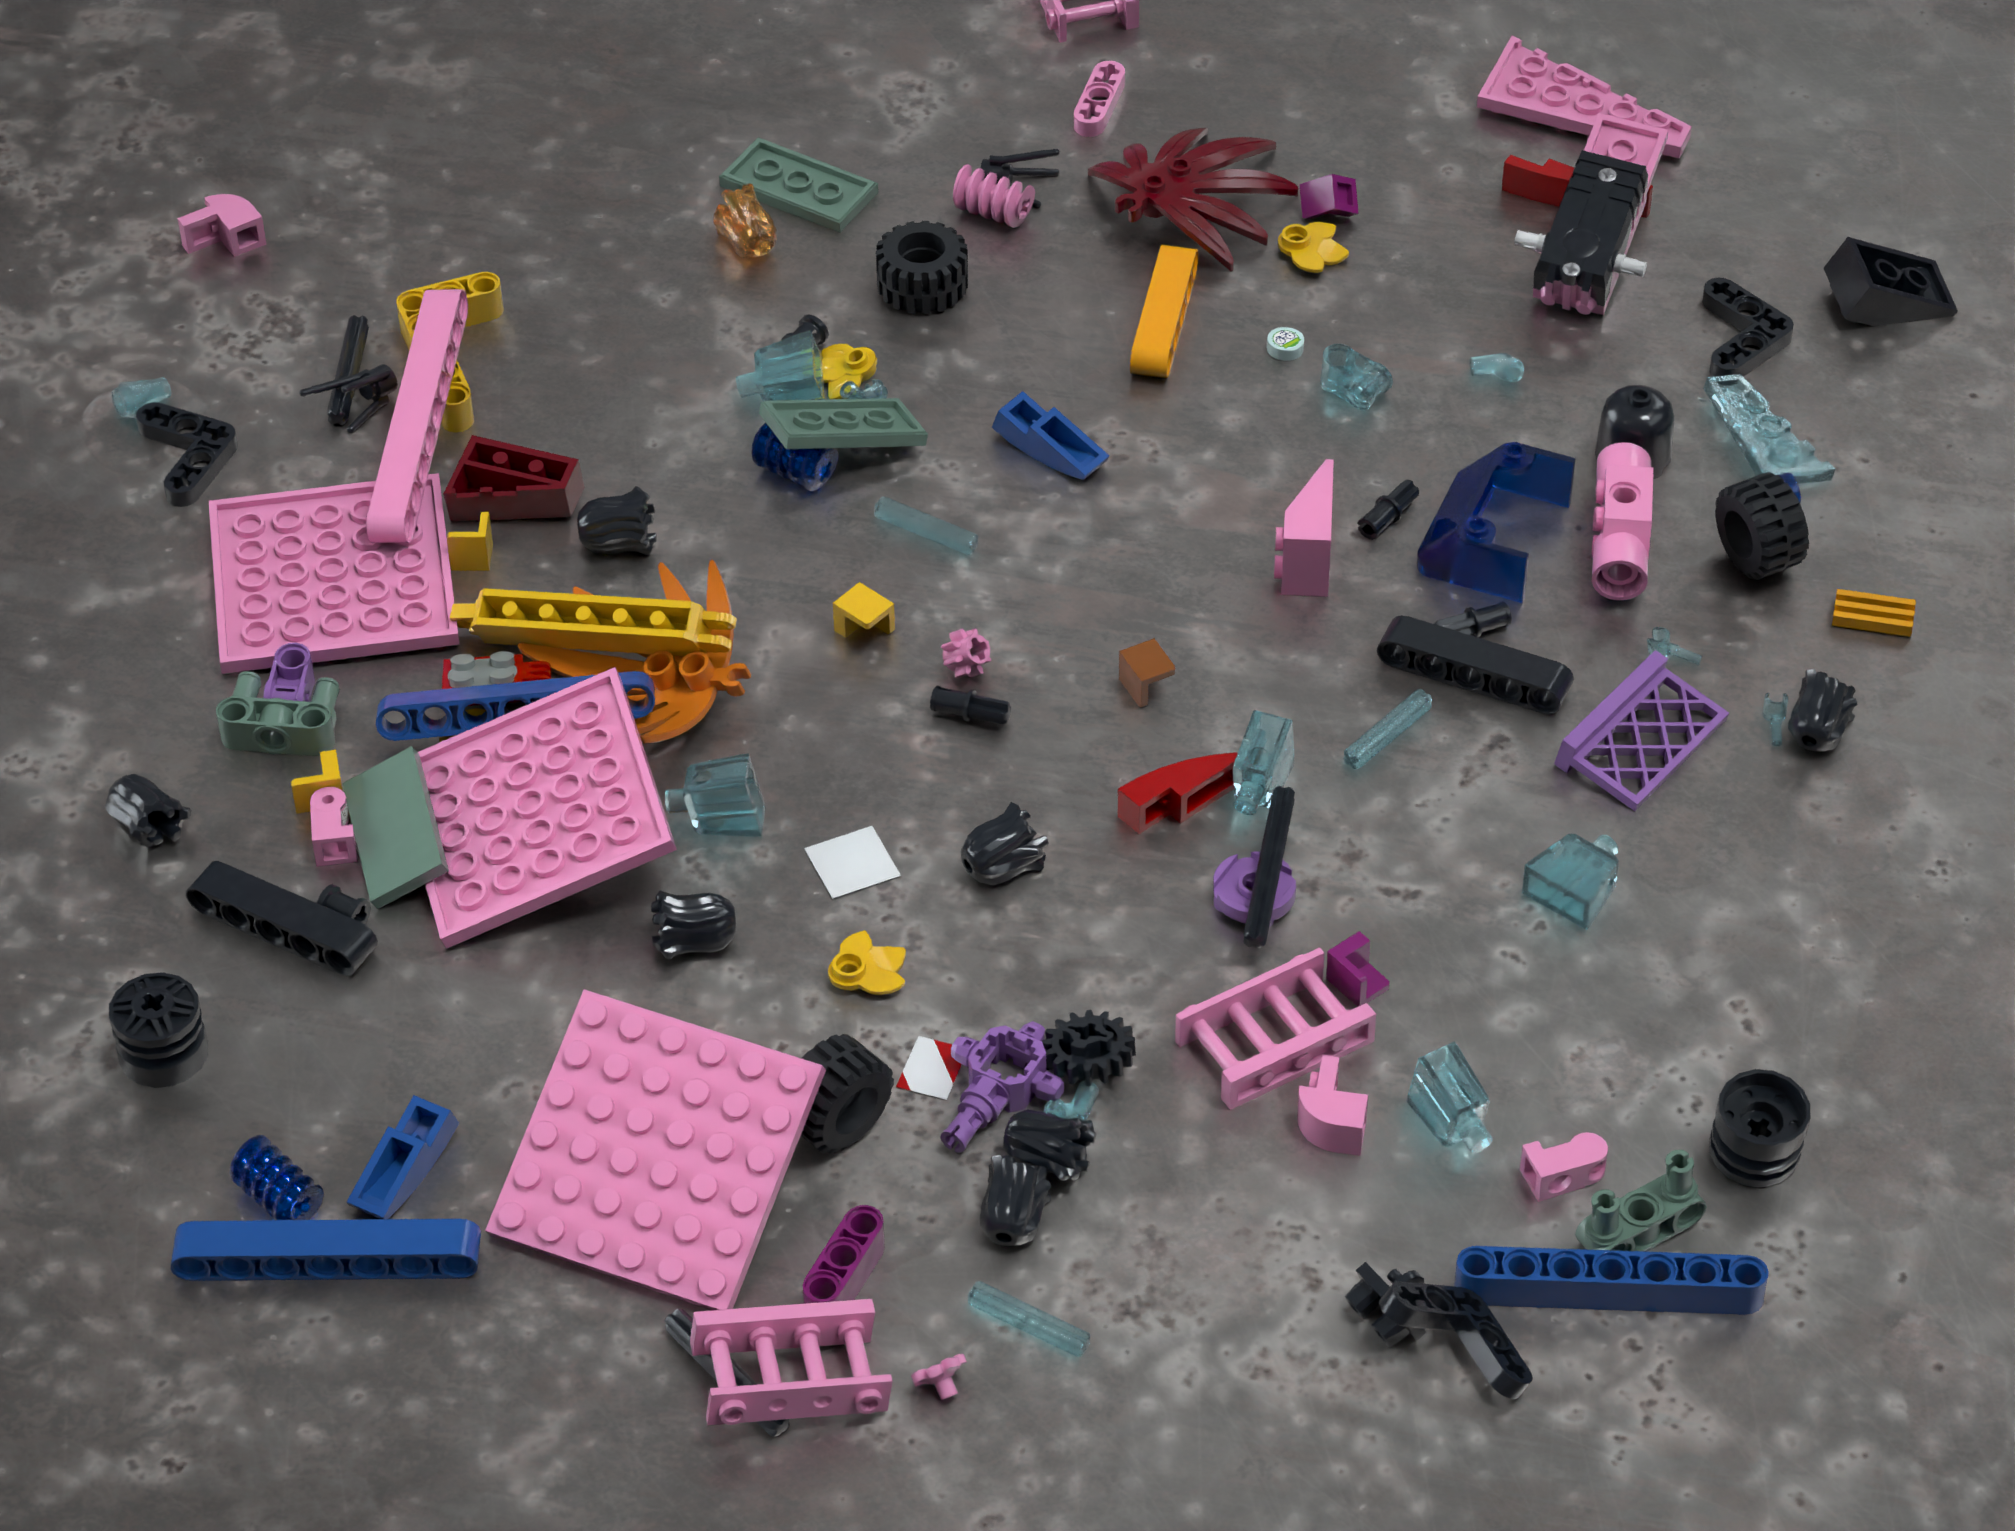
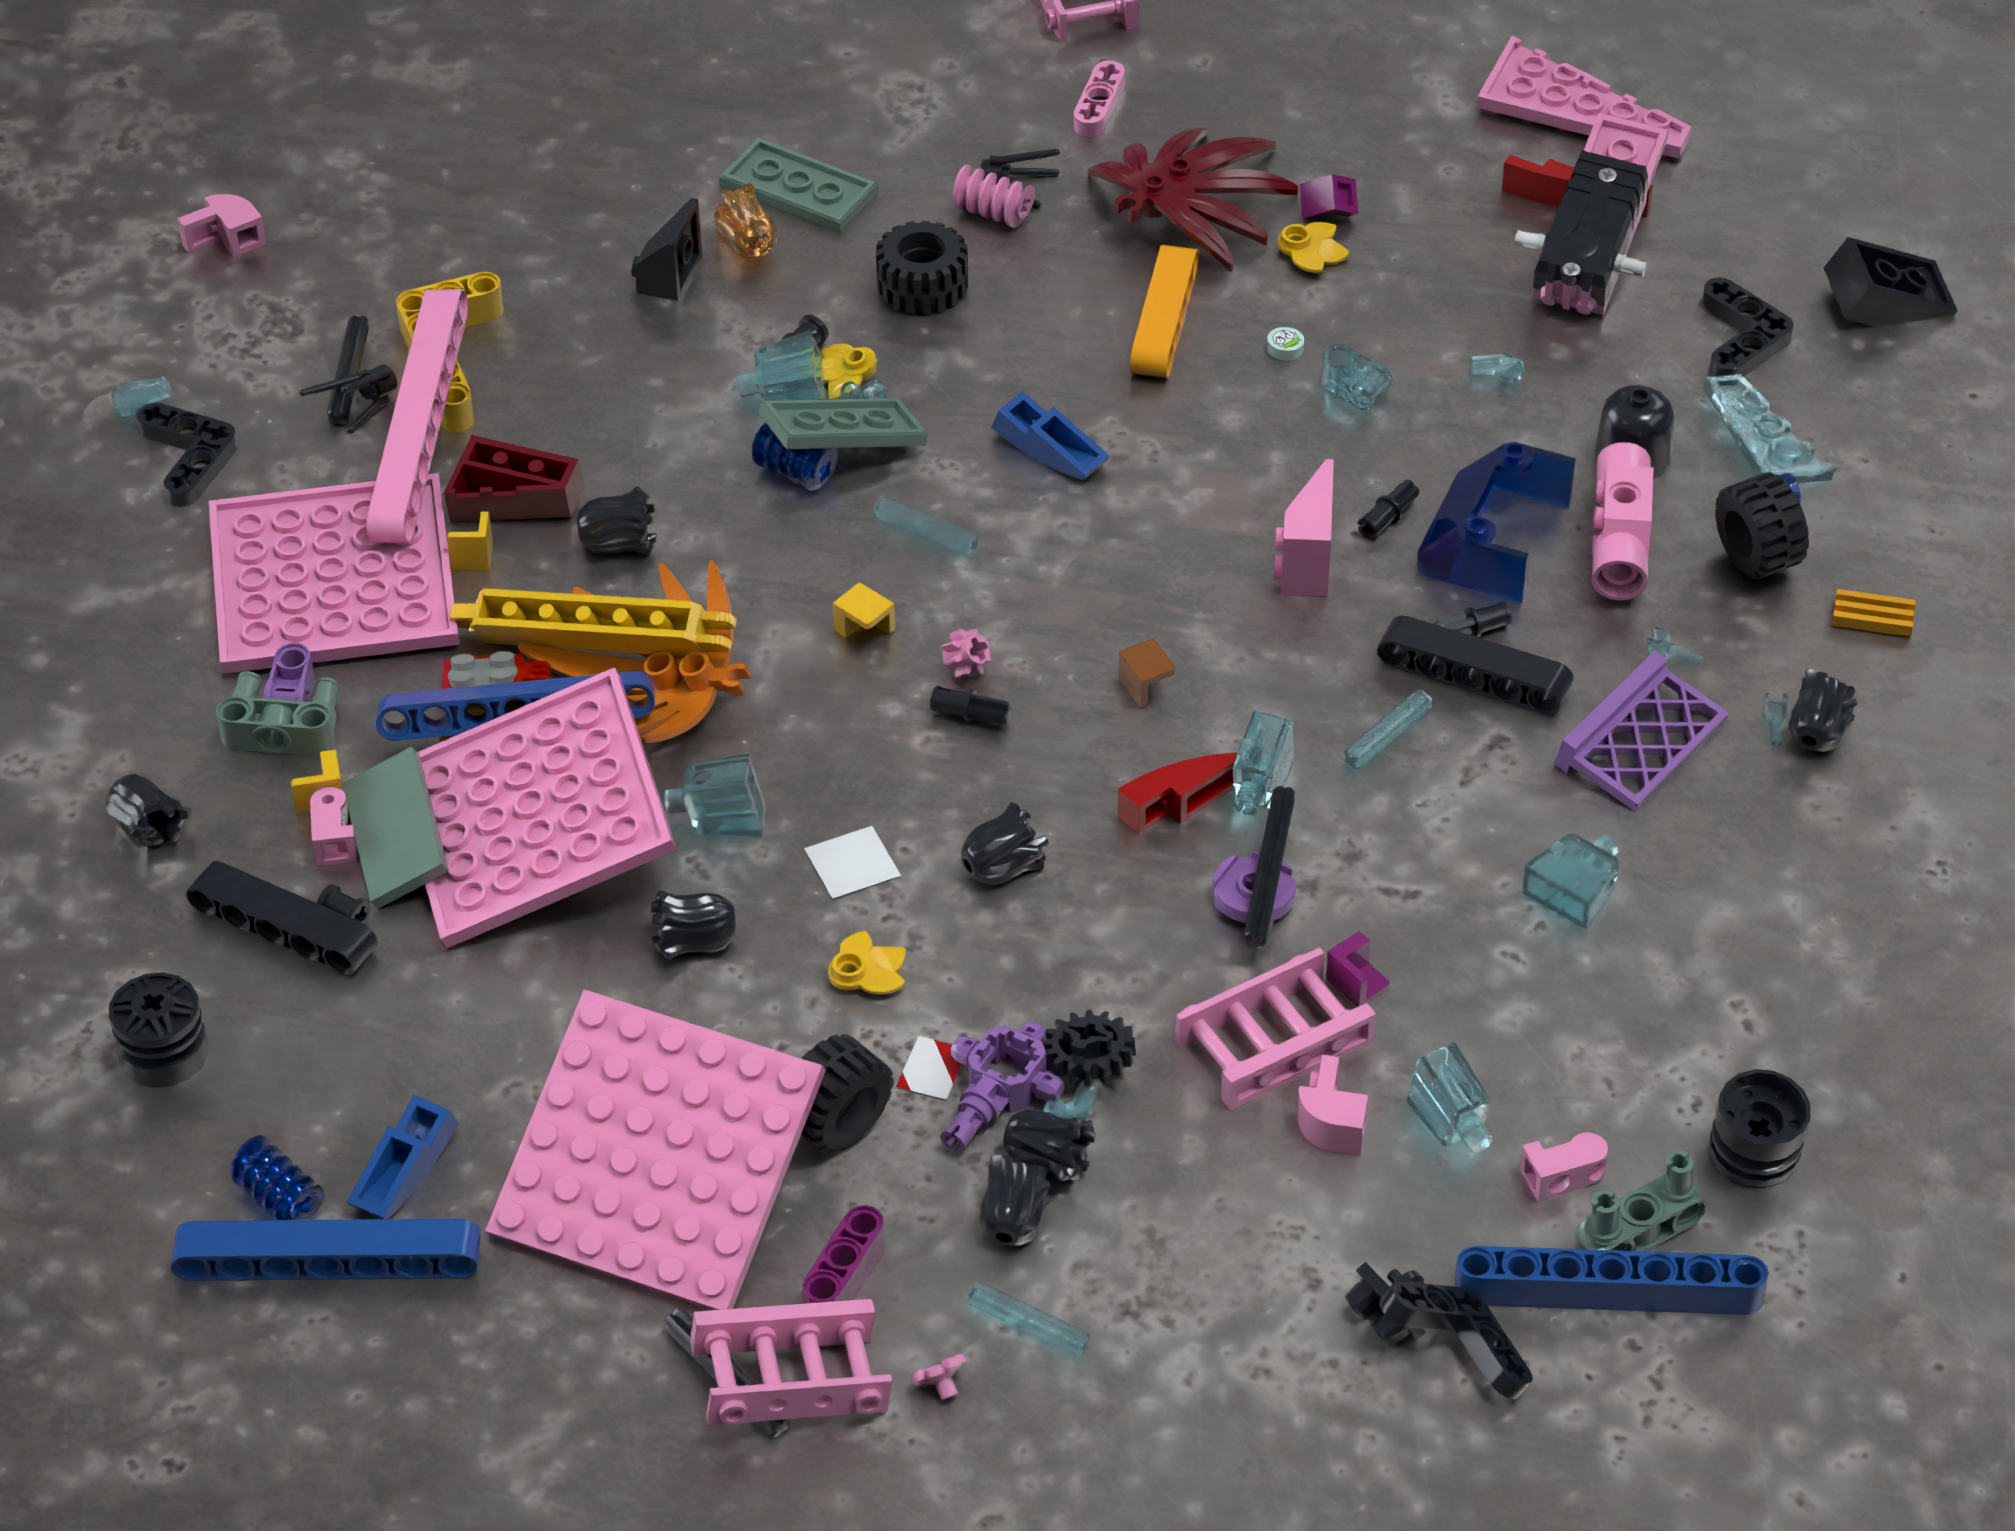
(670, 255): none -> black slope

